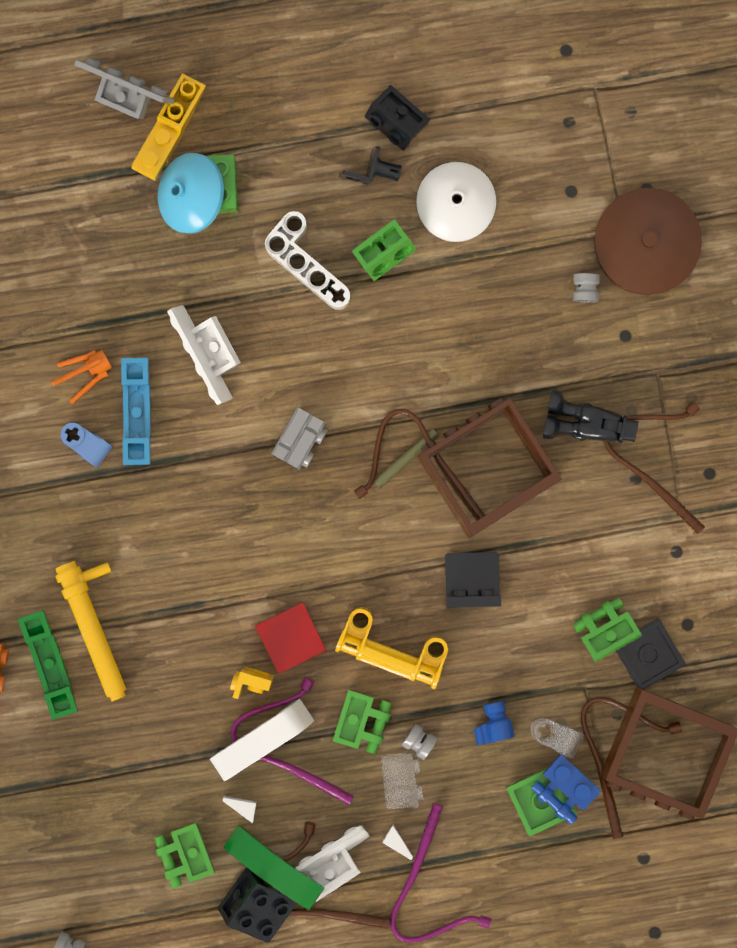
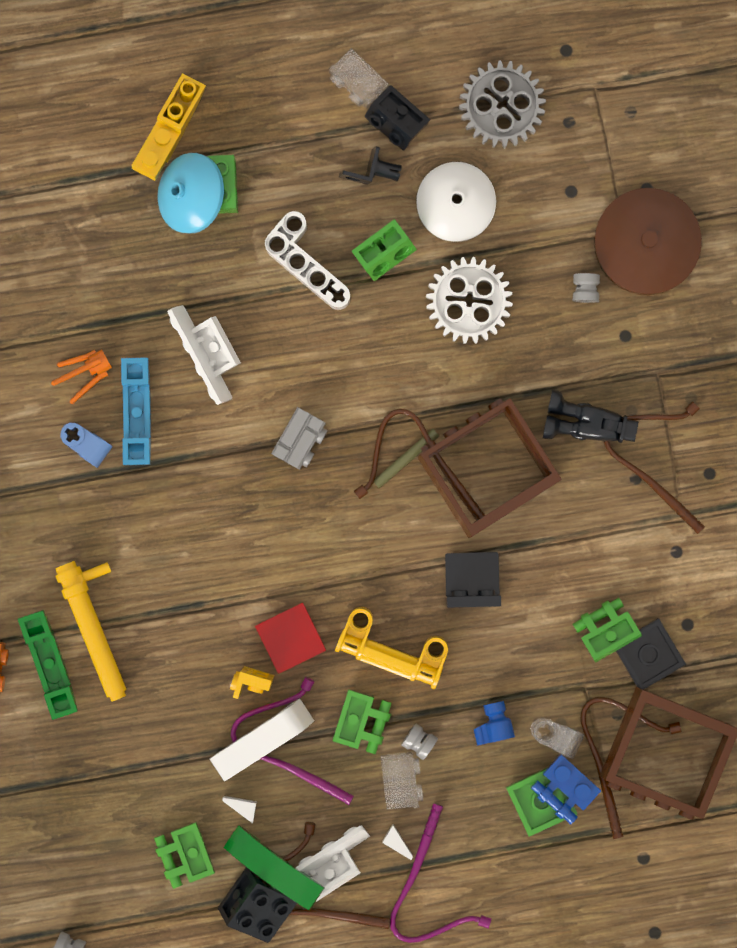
(123, 93): light grey bracket -> none
(358, 79): none -> clear bracket
(471, 276): none -> white gear
(518, 86): none -> light grey gear

